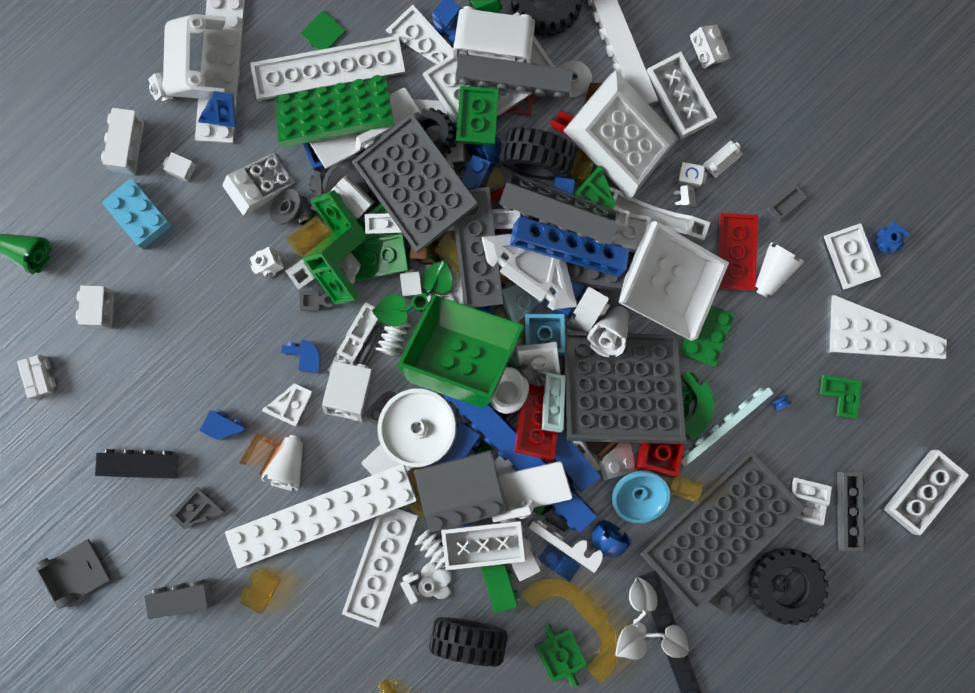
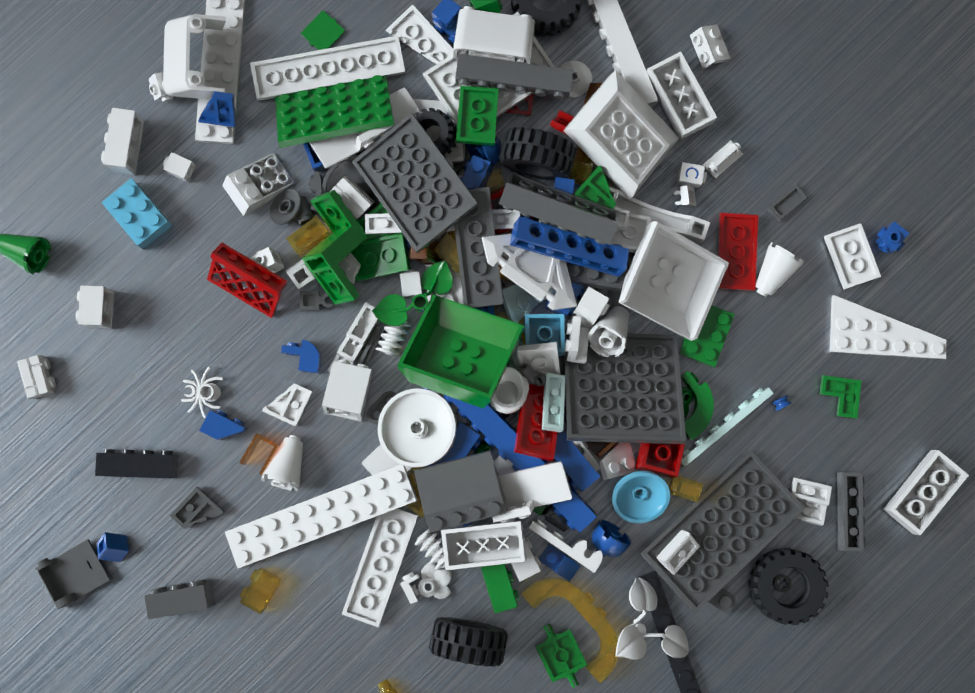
(112, 547): none -> blue panel
(203, 392): none -> white animal
(251, 273): none -> red fence
(578, 342): none -> white bracket
(678, 551): none -> white slope

